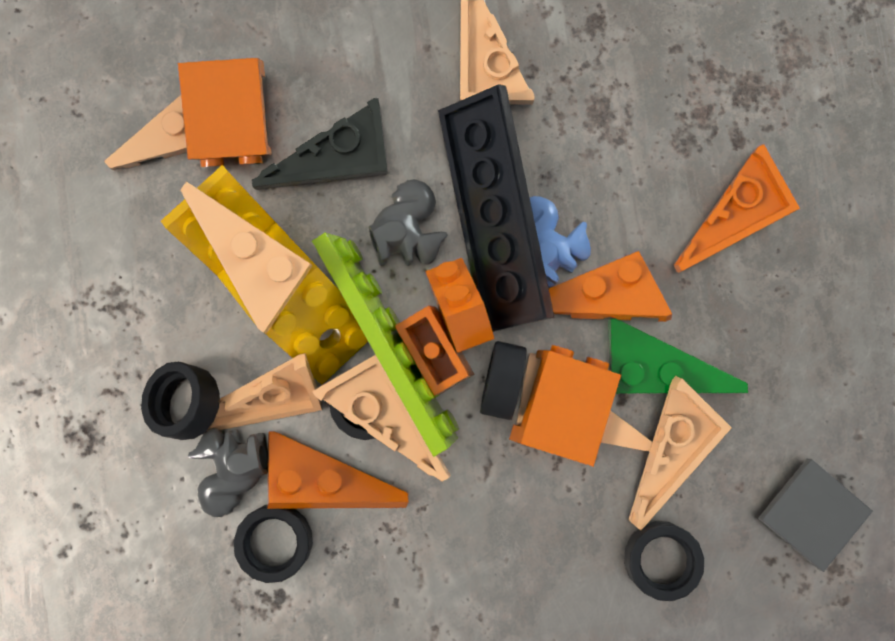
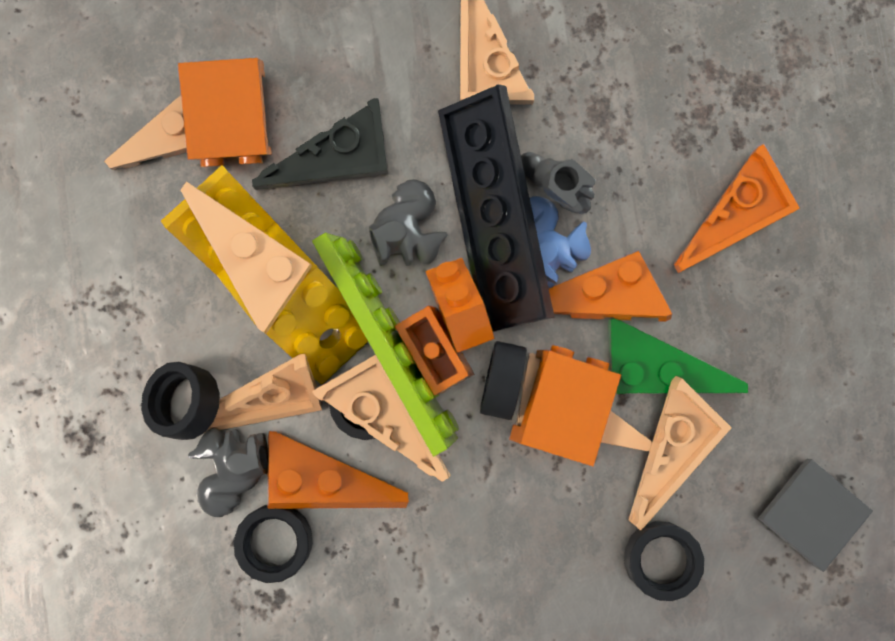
(561, 180): none -> dark grey animal

